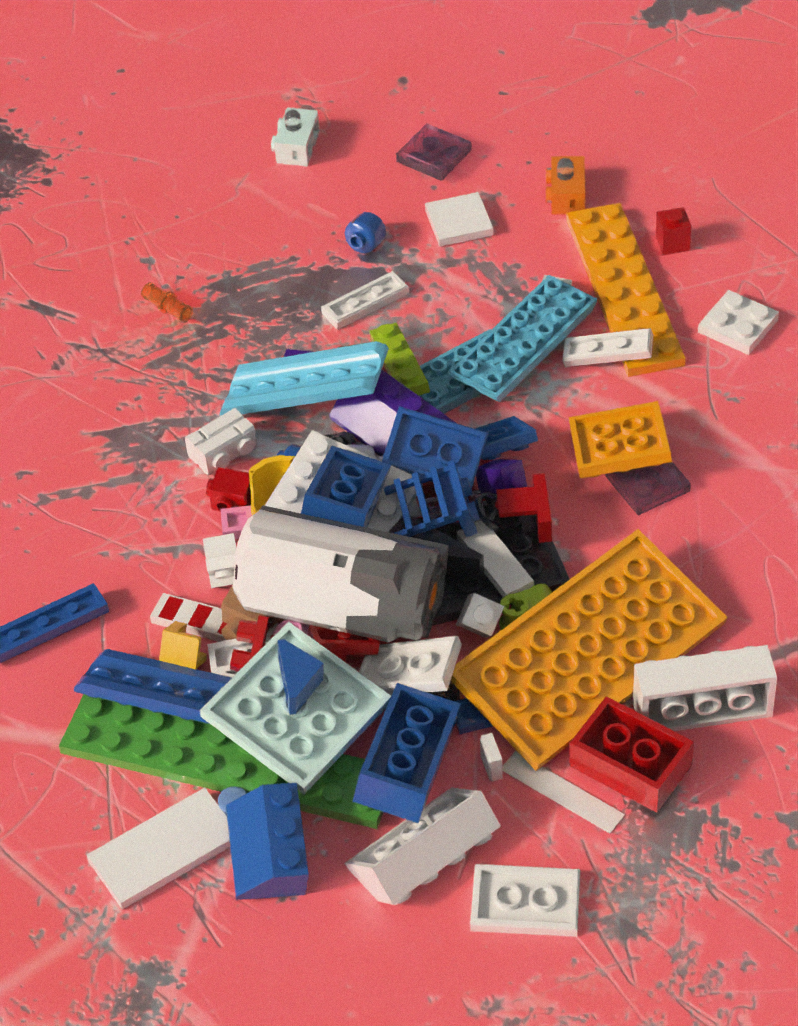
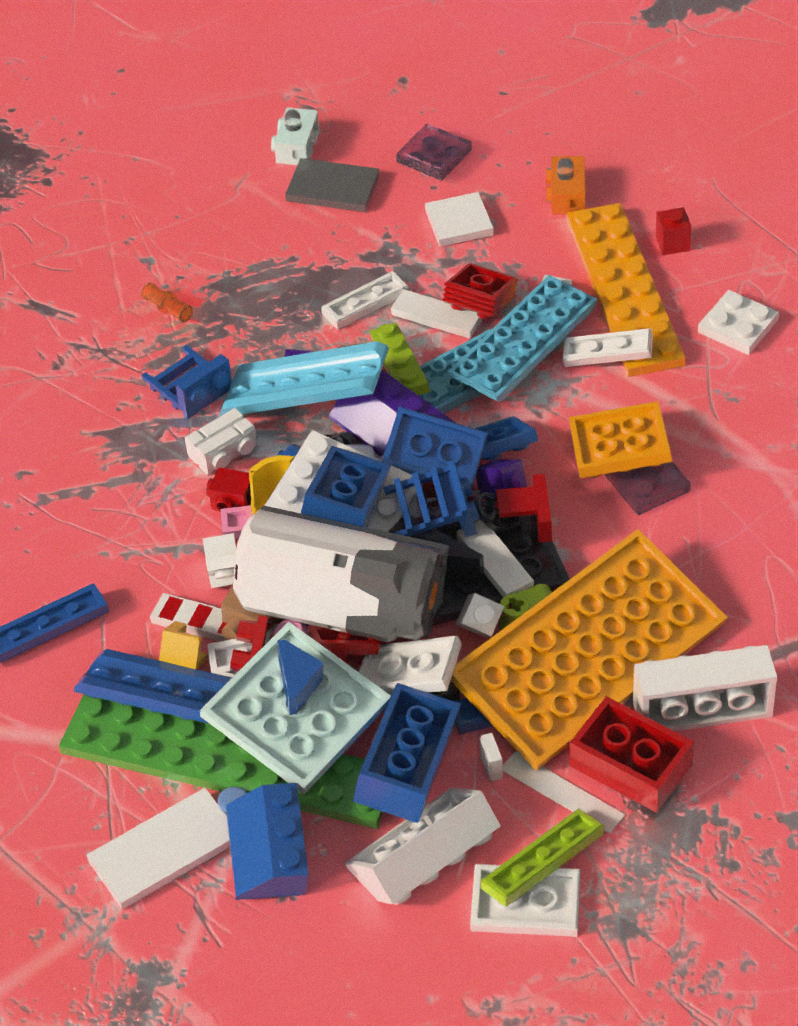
(195, 387): none -> blue plate
(332, 185): none -> dark grey tile
(365, 232): blue head -> none
(435, 314): none -> white tile
(480, 290): none -> red brick
(542, 857): none -> lime tile

